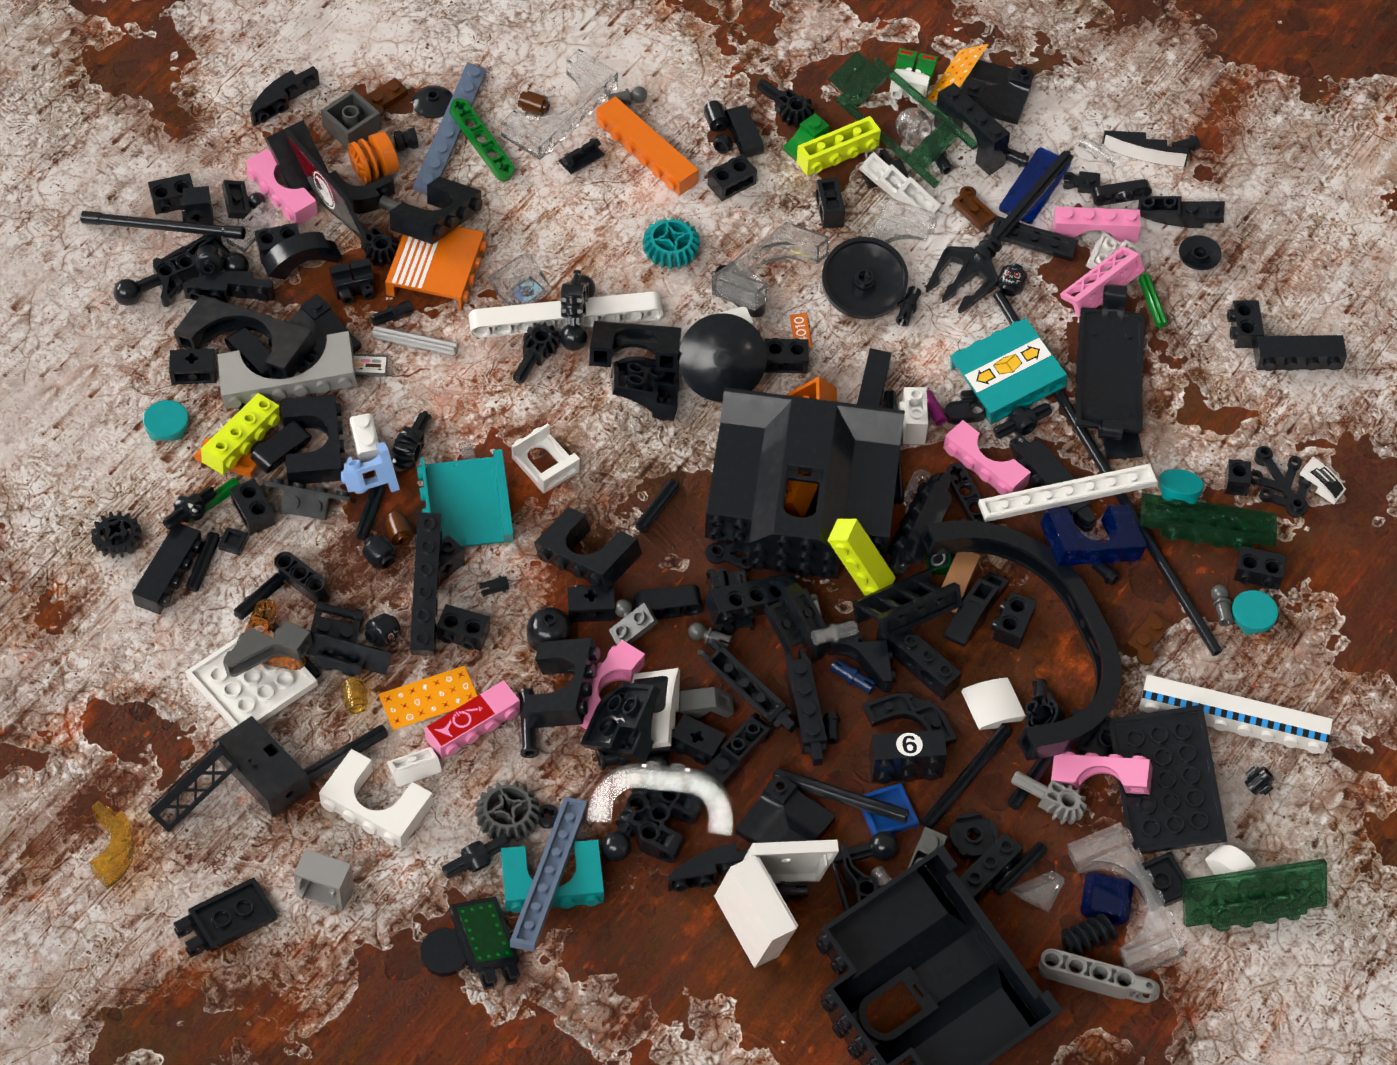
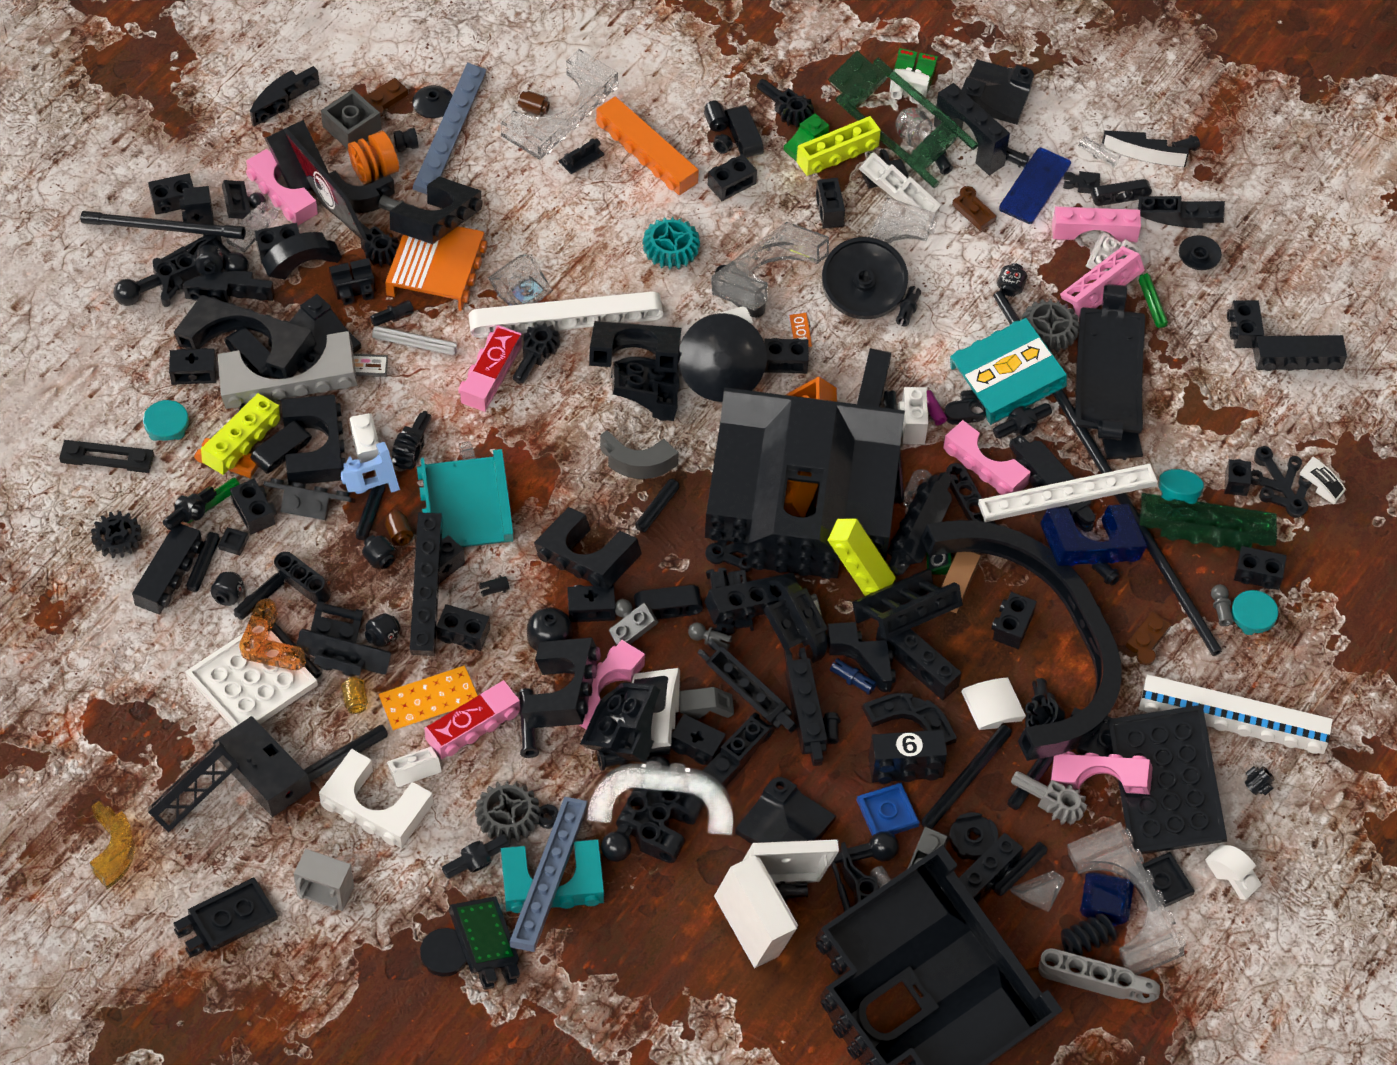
(138, 459): none -> black container
(227, 588): none -> black head
(256, 647): dark grey arch -> none
(482, 148): green beam -> none
(490, 368): none -> bright pink brick
(541, 438): white panel -> none
(573, 307): black piece -> none
(638, 94): dark grey pin -> none
(638, 463): none -> dark grey arch
(703, 868): black slope -> none
(834, 632): clear axle -> none
(845, 796): black axle -> none
(958, 69): light orange sticker -> none
(975, 608): black slope -> none
(978, 260): black piece -> none
(1040, 240): black plate -> none
(1062, 321): none -> dark grey gear
(1255, 895): clear green plate -> none

